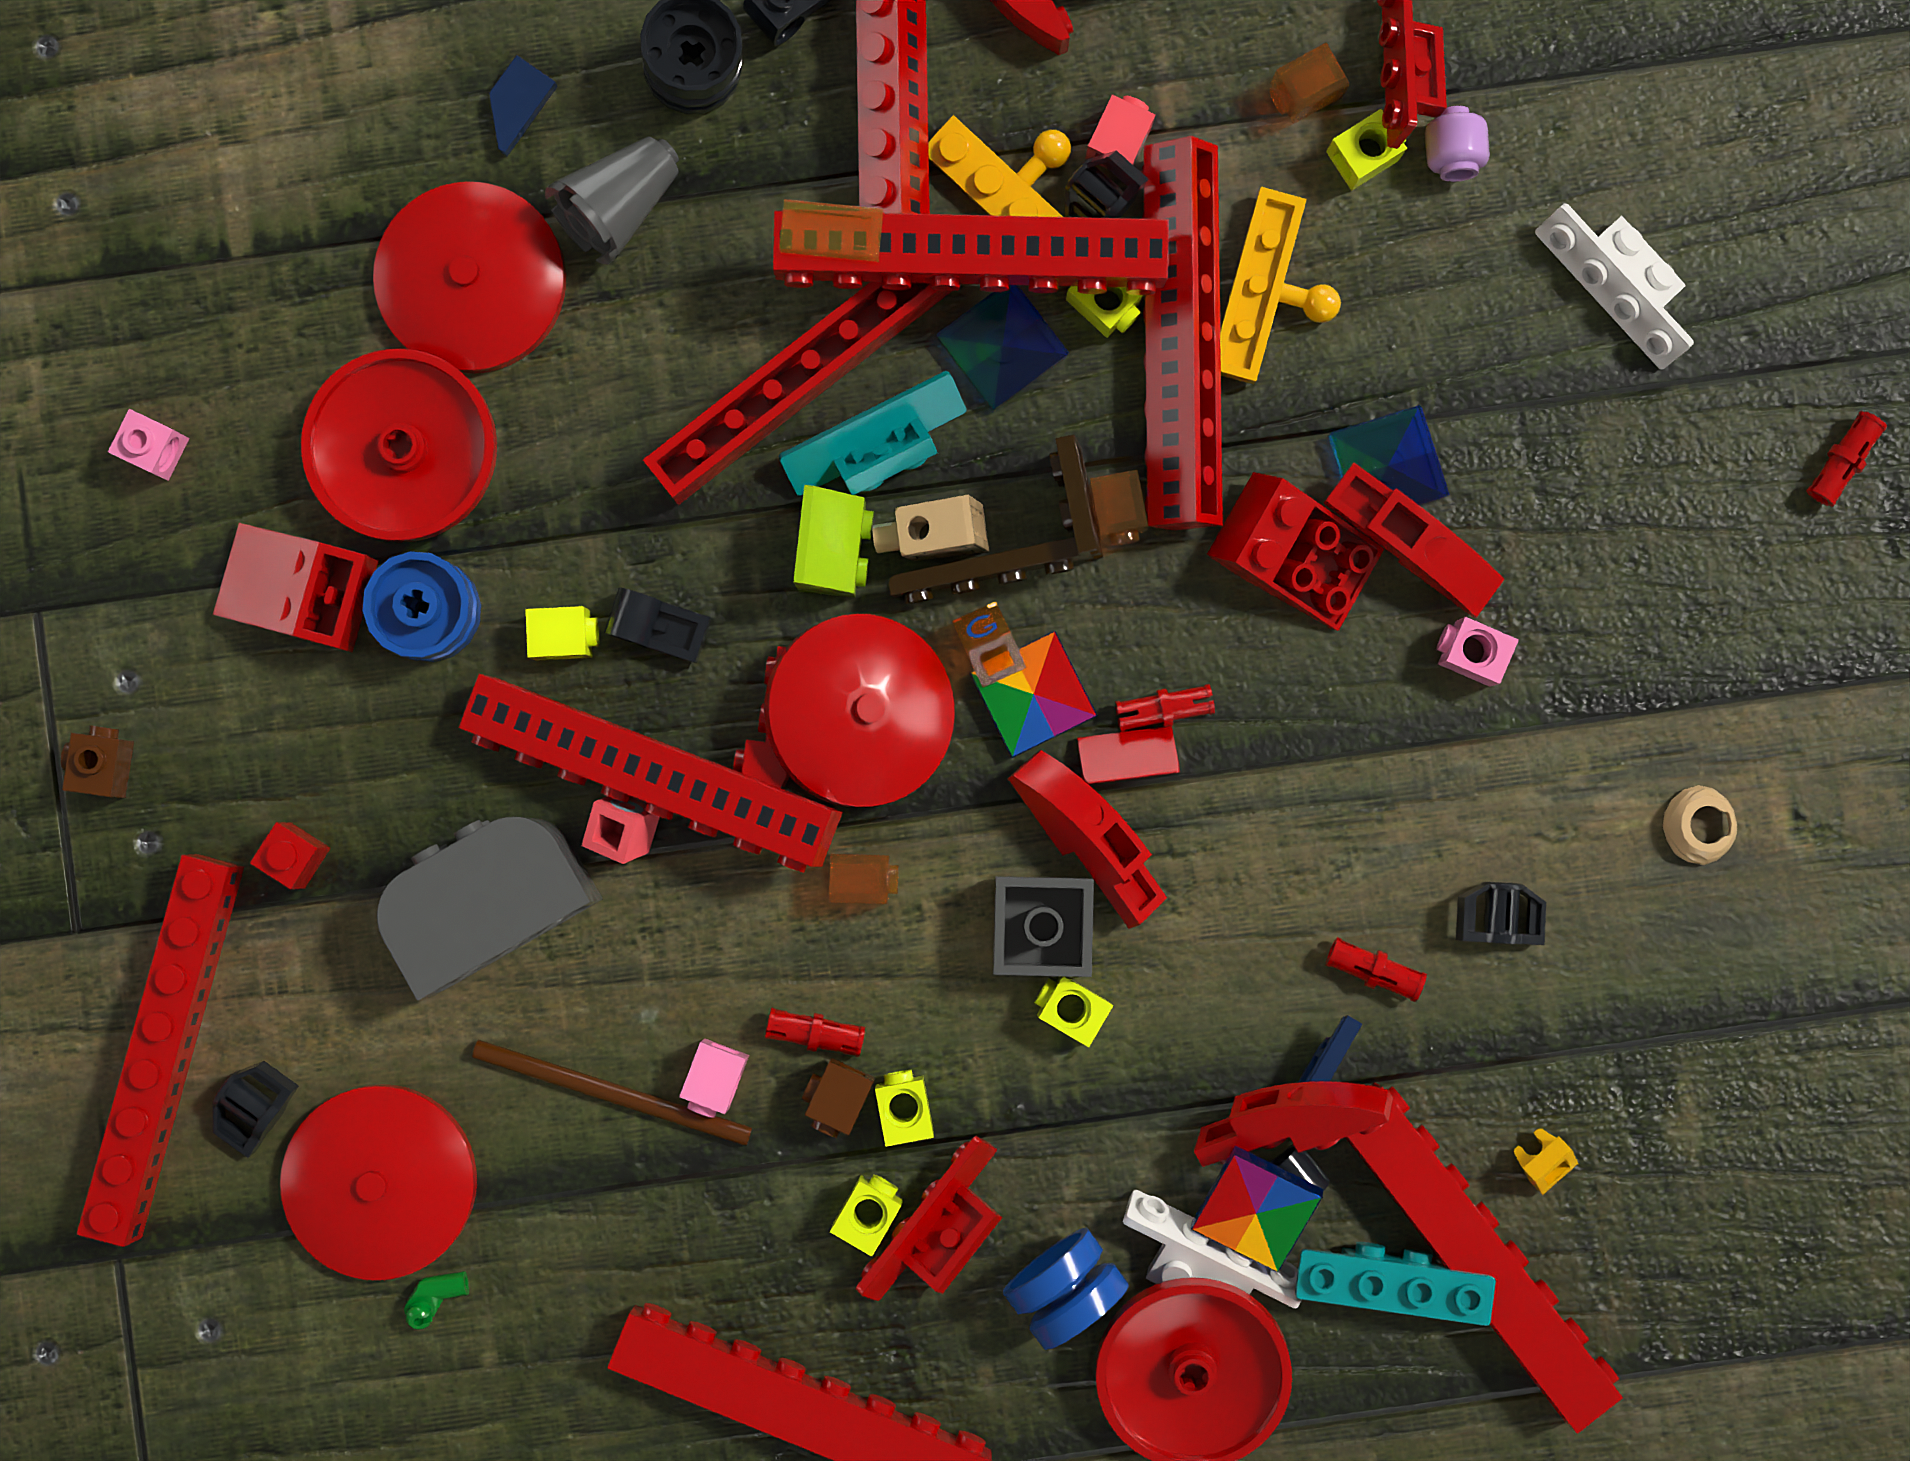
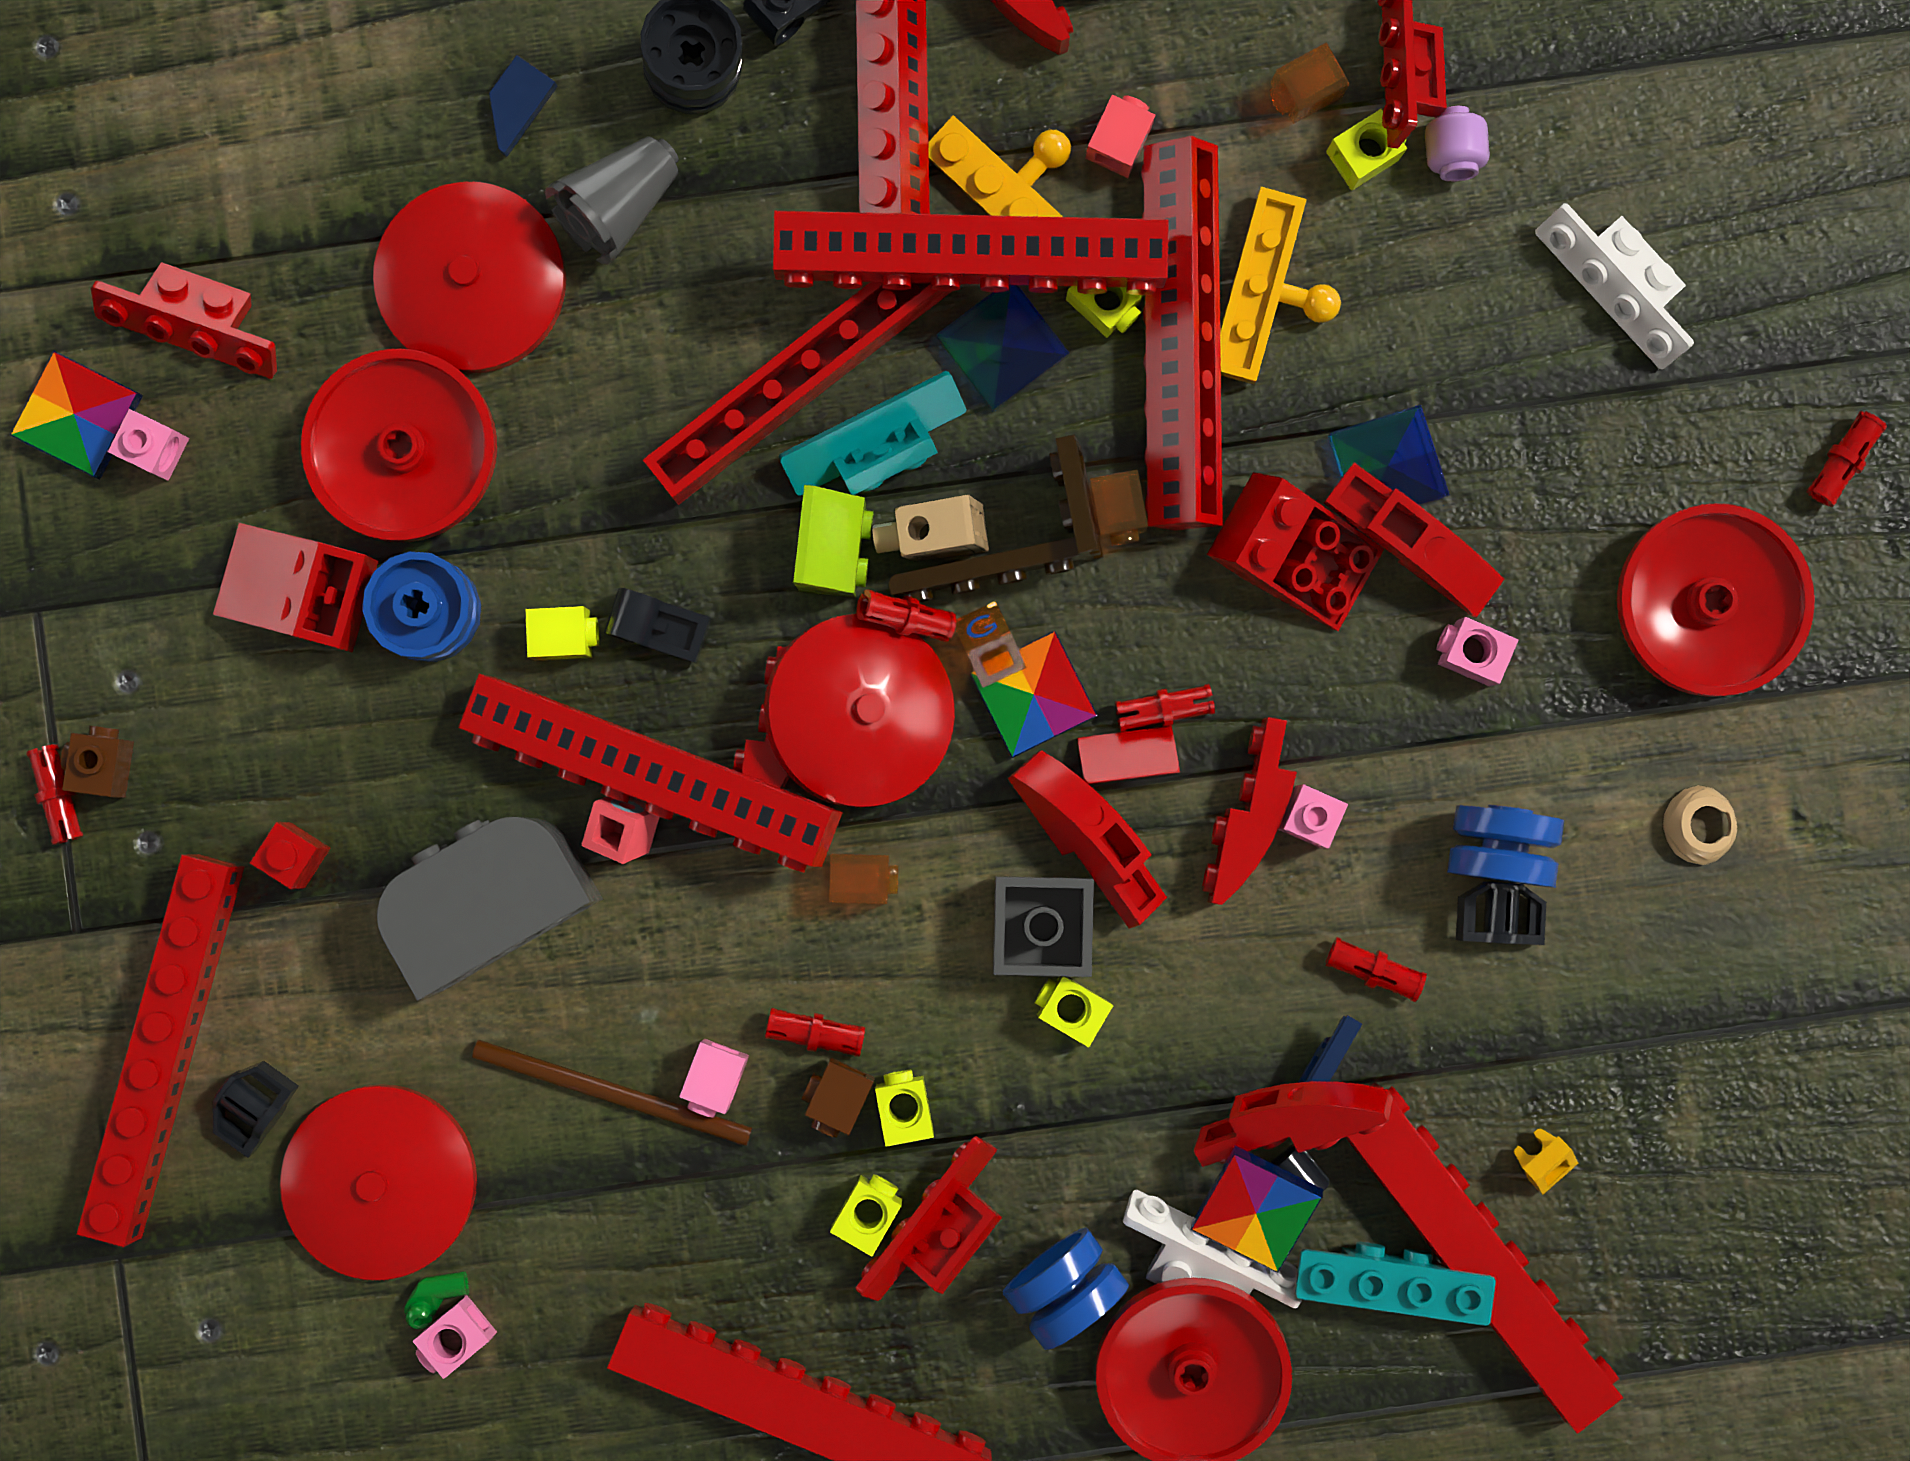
(55, 801): none -> red pin
(75, 414): none -> tile
(190, 315): none -> red bracket
(470, 1325): none -> bright pink brick
(831, 230): tile -> none
(906, 615): none -> red pin
(1100, 190): black piece -> none
(1247, 834): none -> red slope
(1312, 816): none -> bright pink brick
(1505, 845): none -> blue wheel
(1715, 600): none -> red dish

